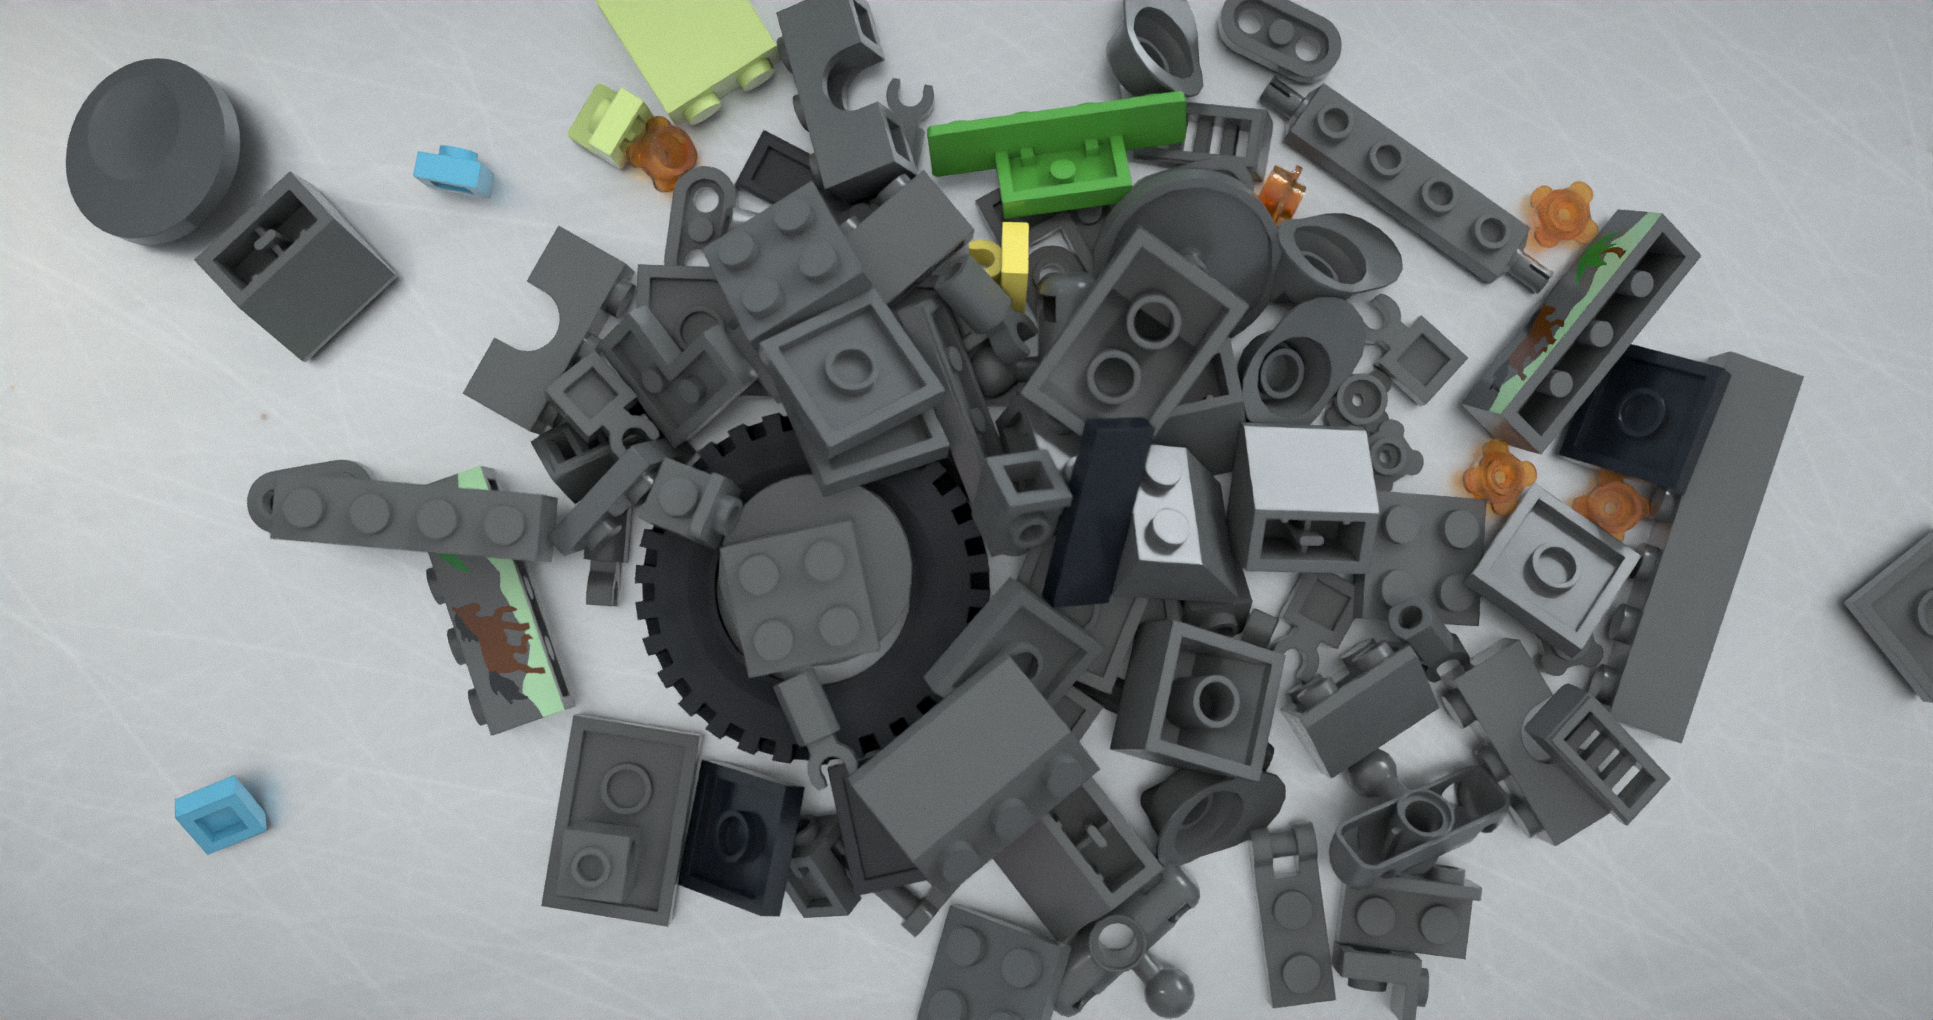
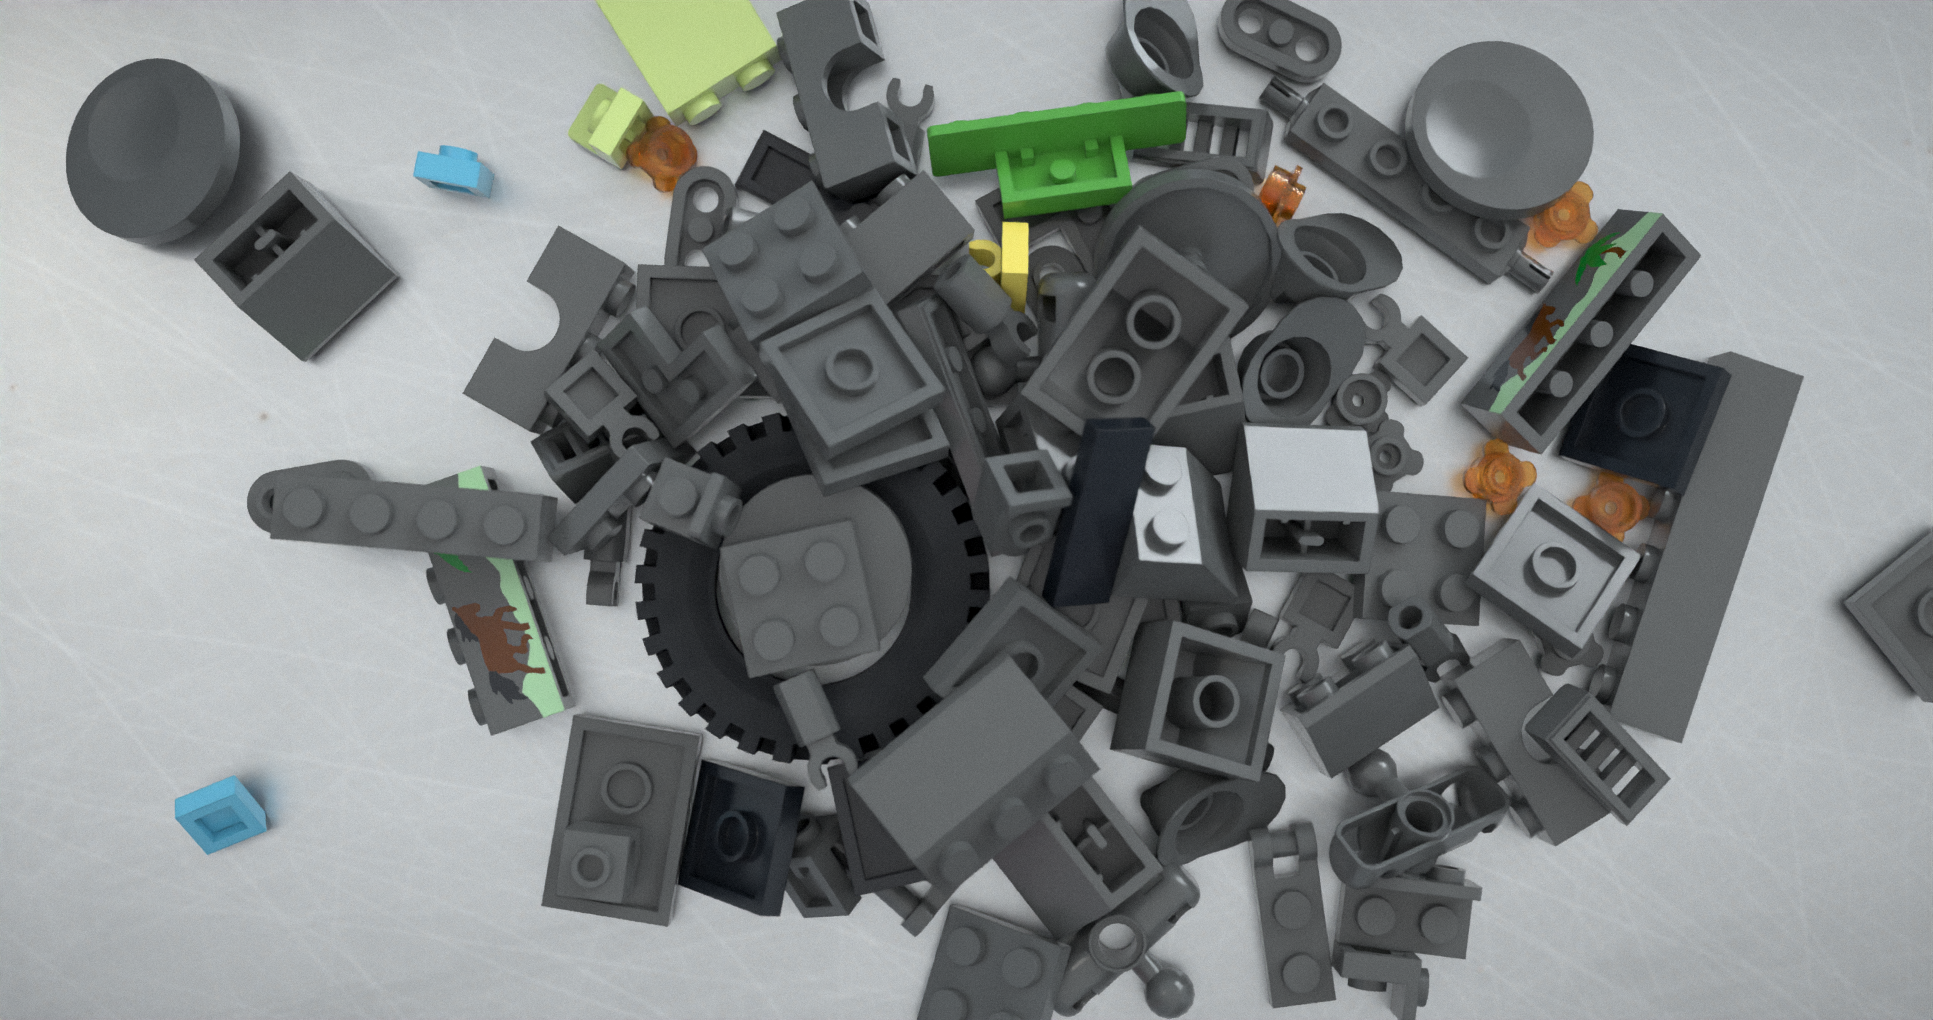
(1499, 130): none -> dark grey piece

